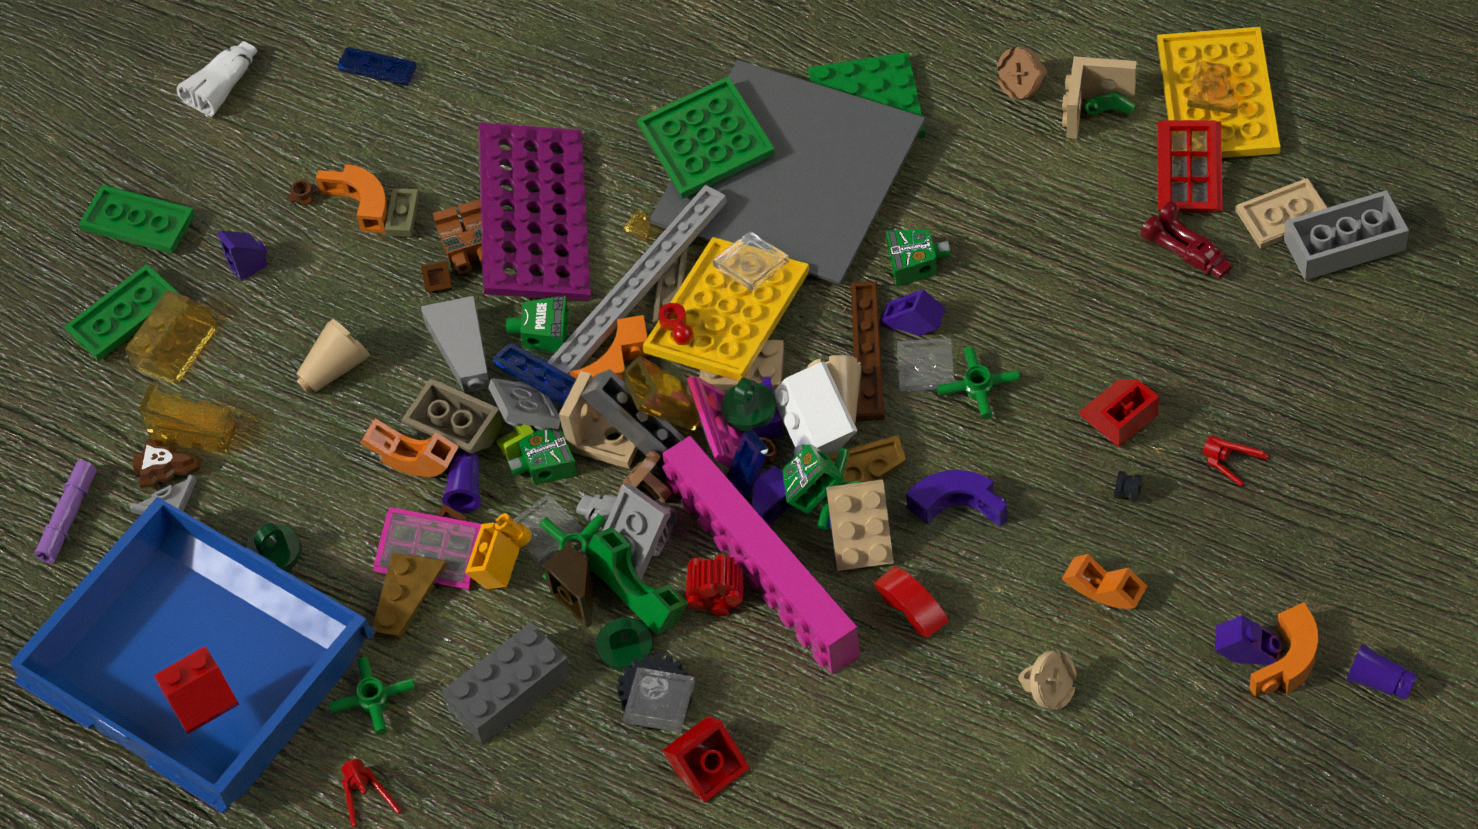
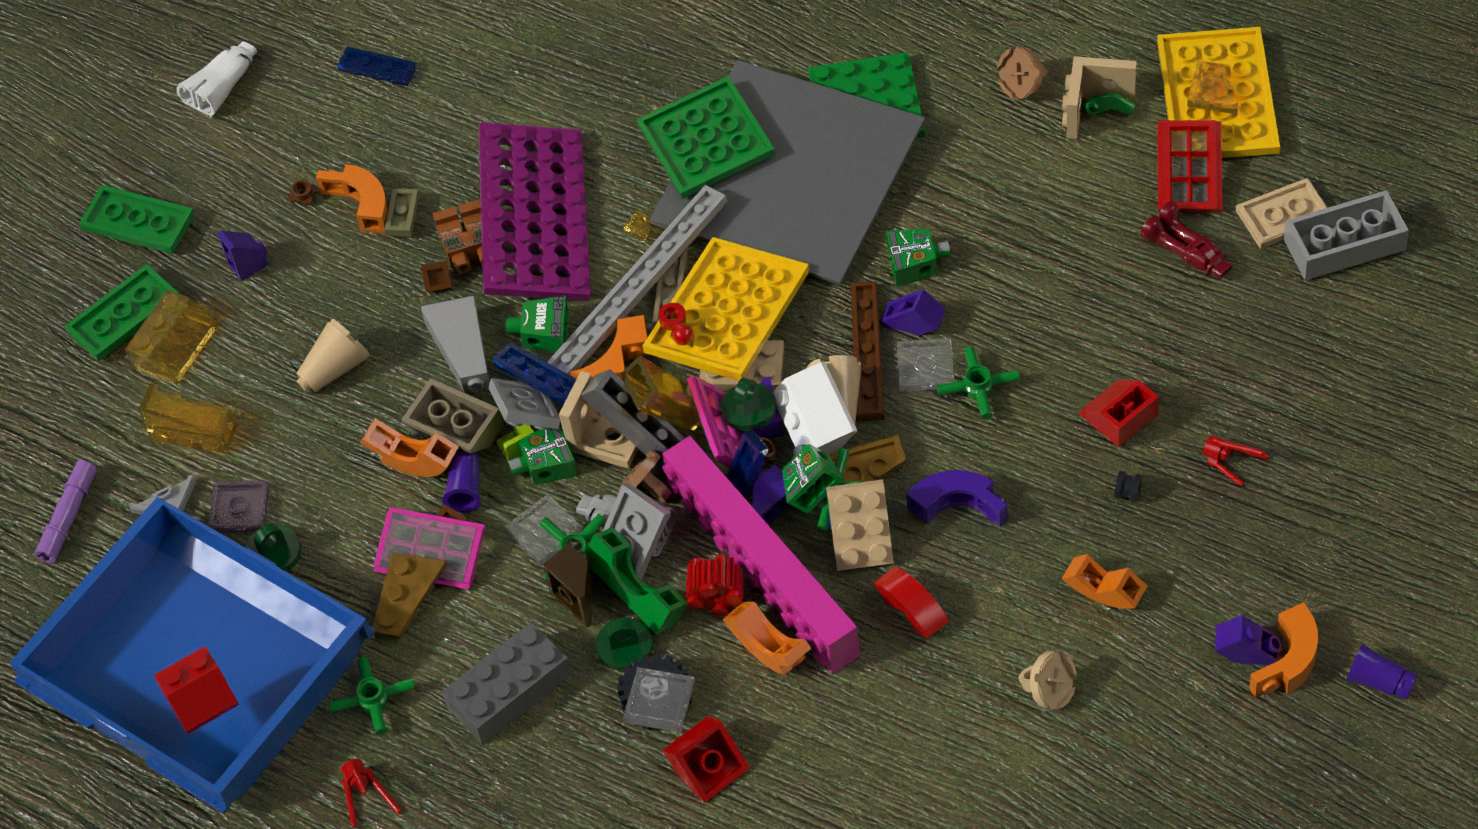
(162, 463): reddish brown rock -> none
(239, 506): none -> tile
(497, 551): light orange hinge -> none
(750, 260): clear tile -> none
(764, 640): none -> orange arch

